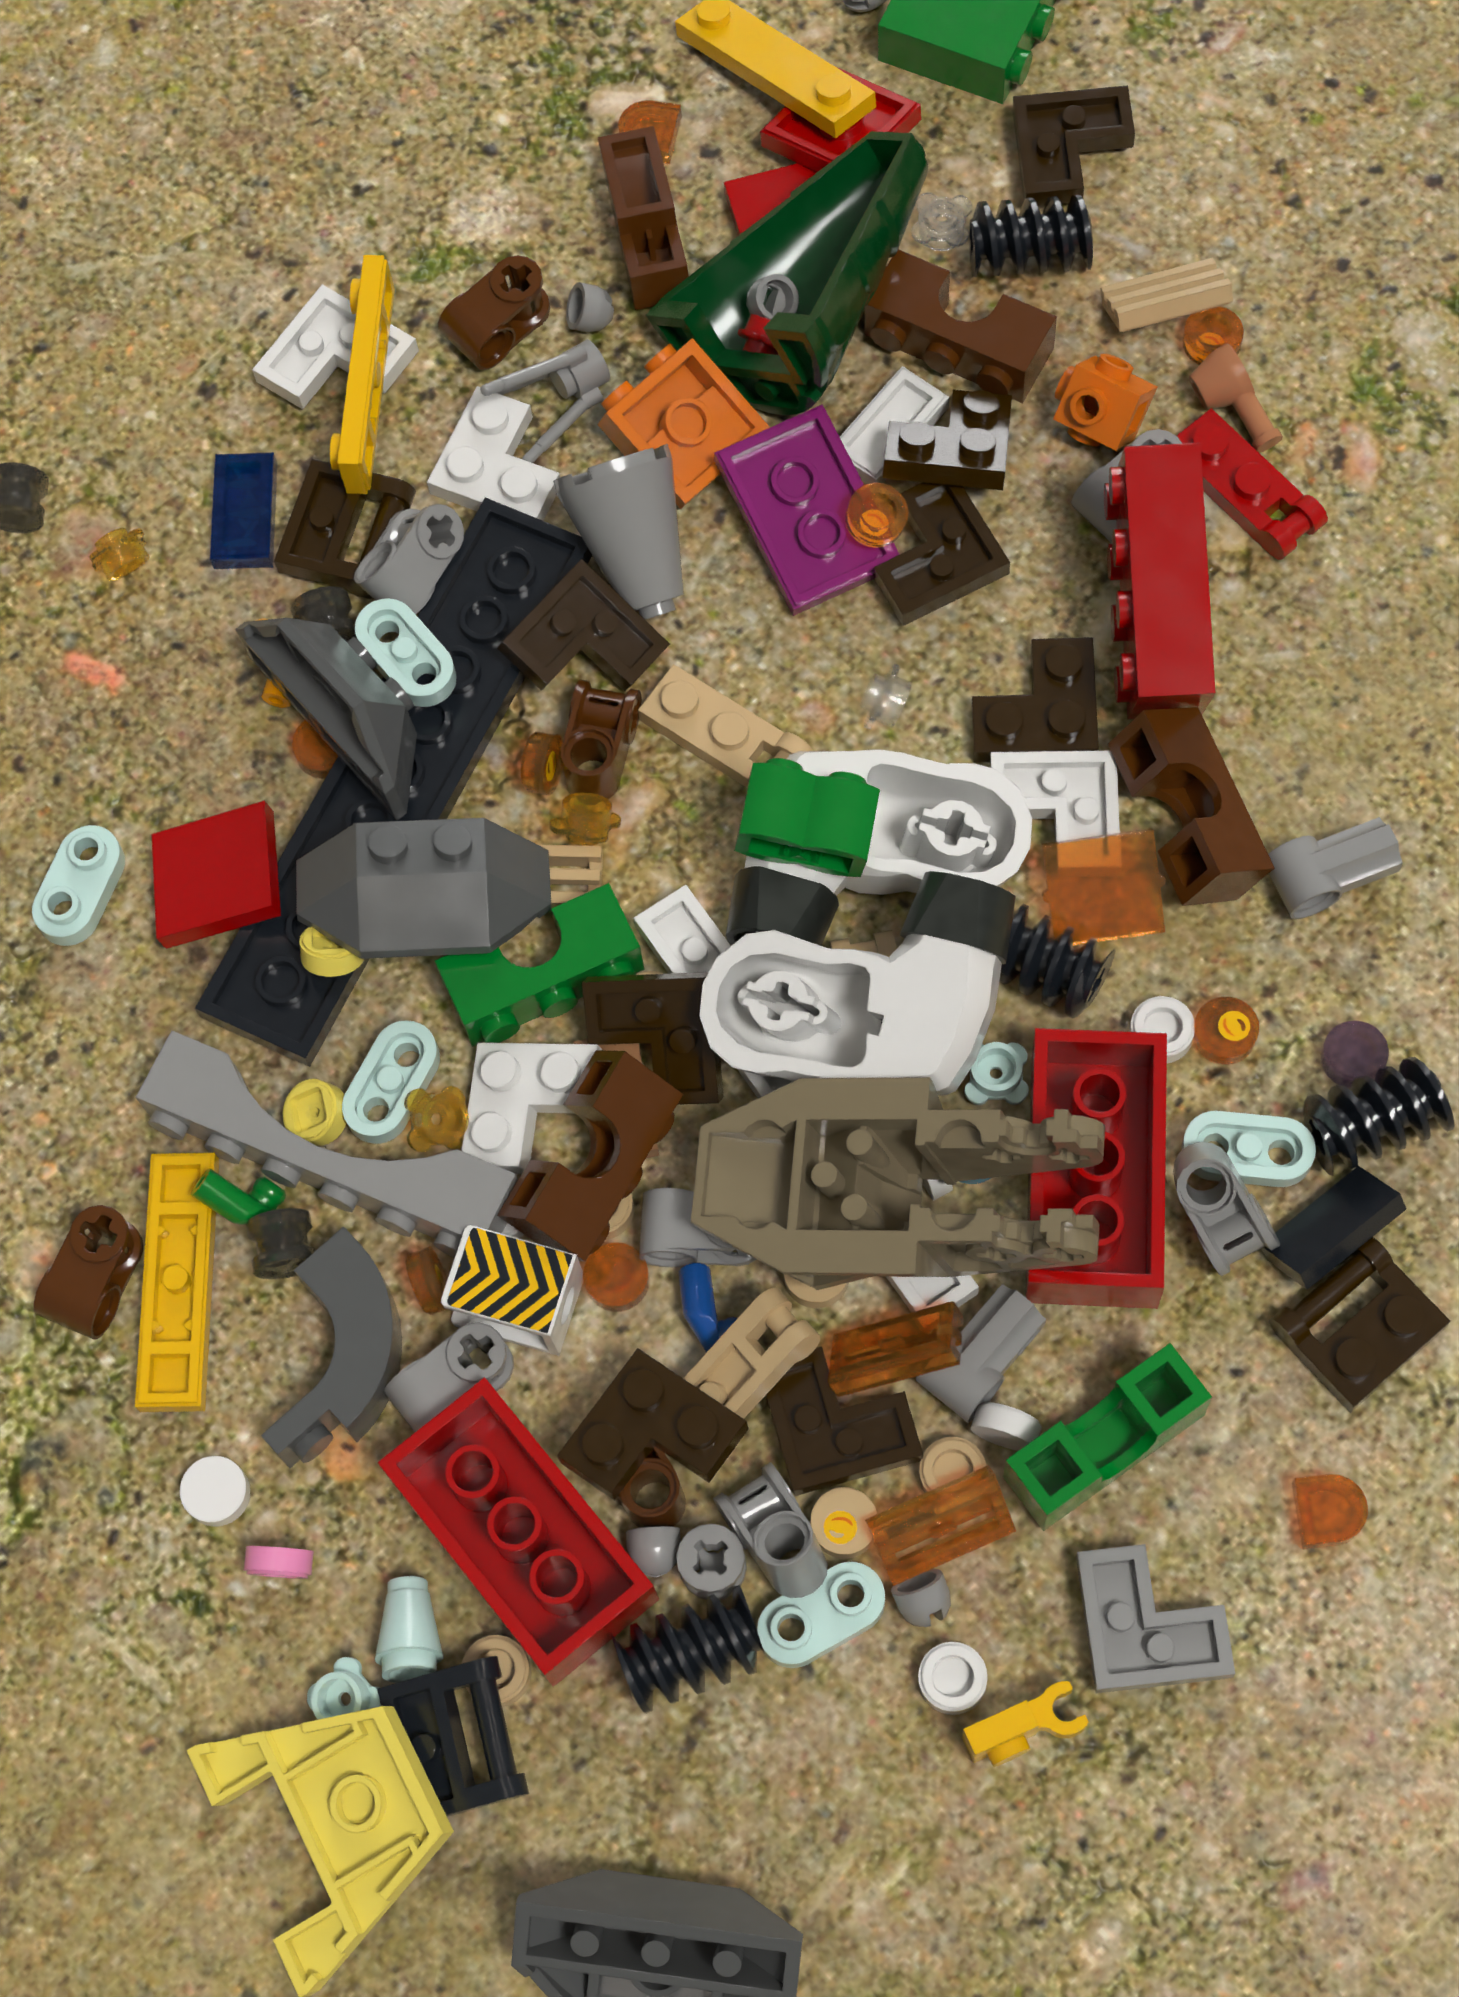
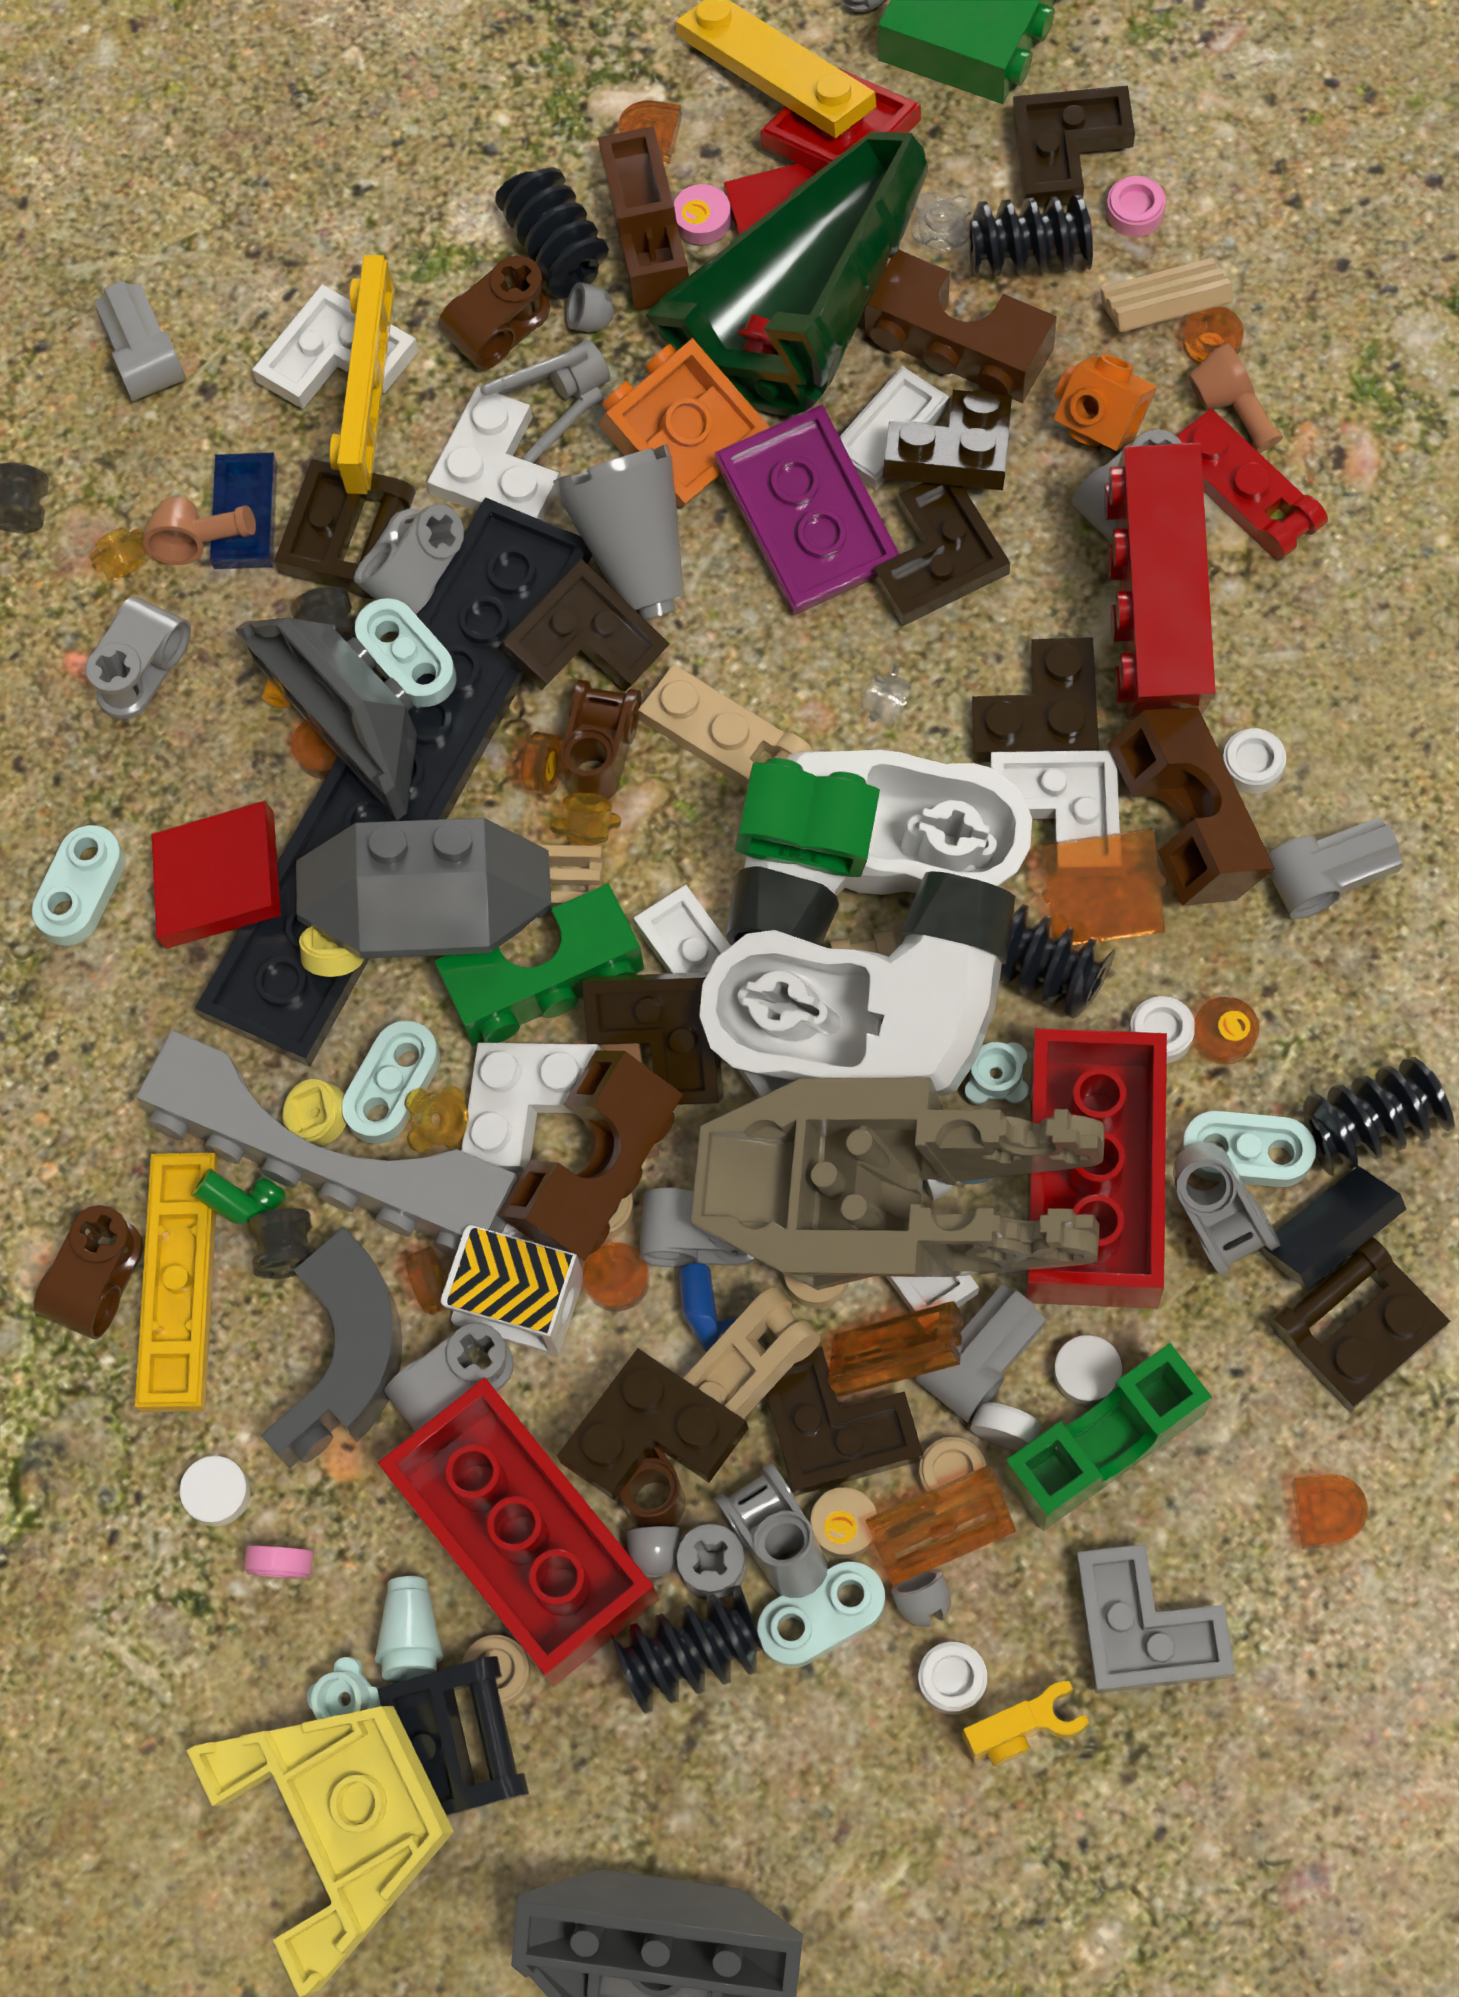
(136, 657): none -> light grey piece
(141, 349): none -> light grey piece
(178, 533): none -> nougat bar
(552, 228): none -> black piece
(702, 214): none -> bright pink tile
(782, 298): light grey hinge -> none
(876, 515): clear orange tile -> none
(1087, 1369): none -> white tile
(1135, 206): none -> bright pink tile
(1255, 760): none -> white tile
(1353, 1051): tile -> none

